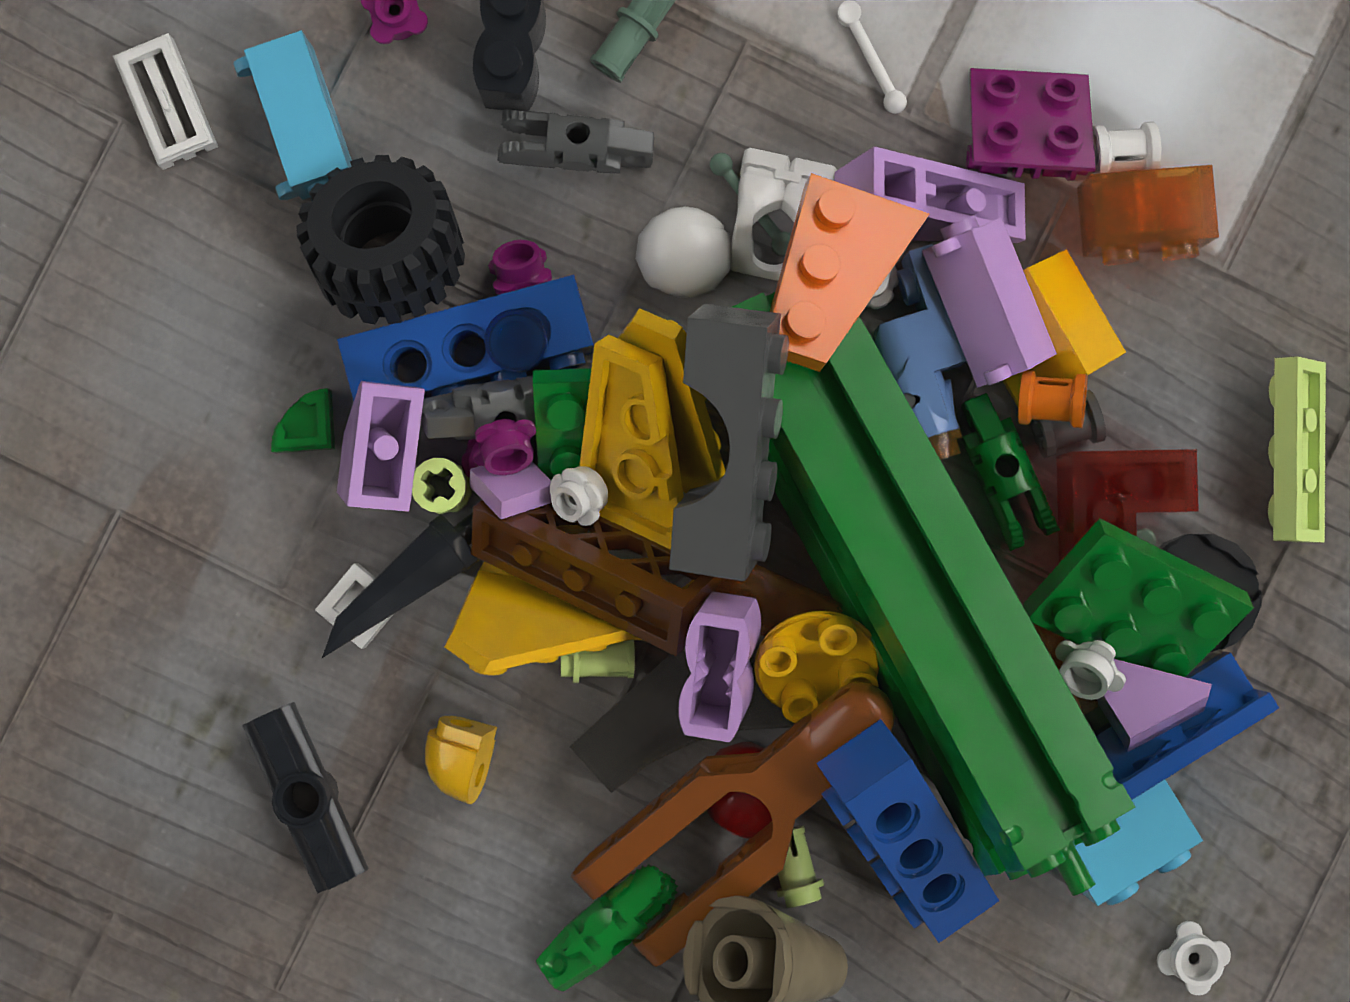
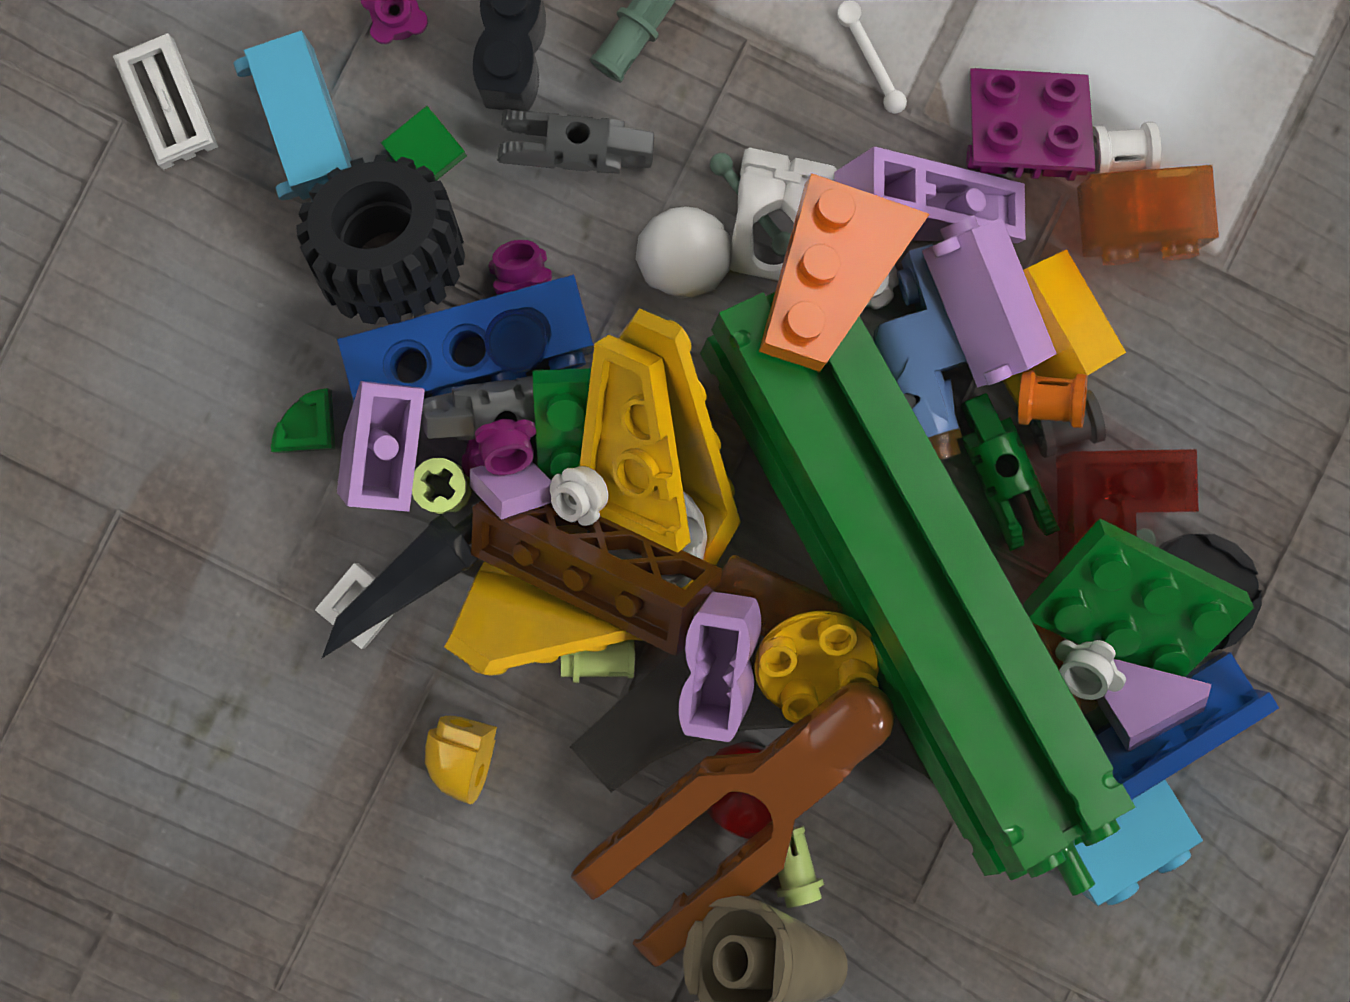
(321, 835): black piece -> none
(426, 143): none -> green tile
(606, 927): green hinge -> none
(734, 365): dark grey arch -> none
(908, 830): blue brick -> none
(1203, 973): white plate -> none
(1298, 450): yellowish green plate -> none

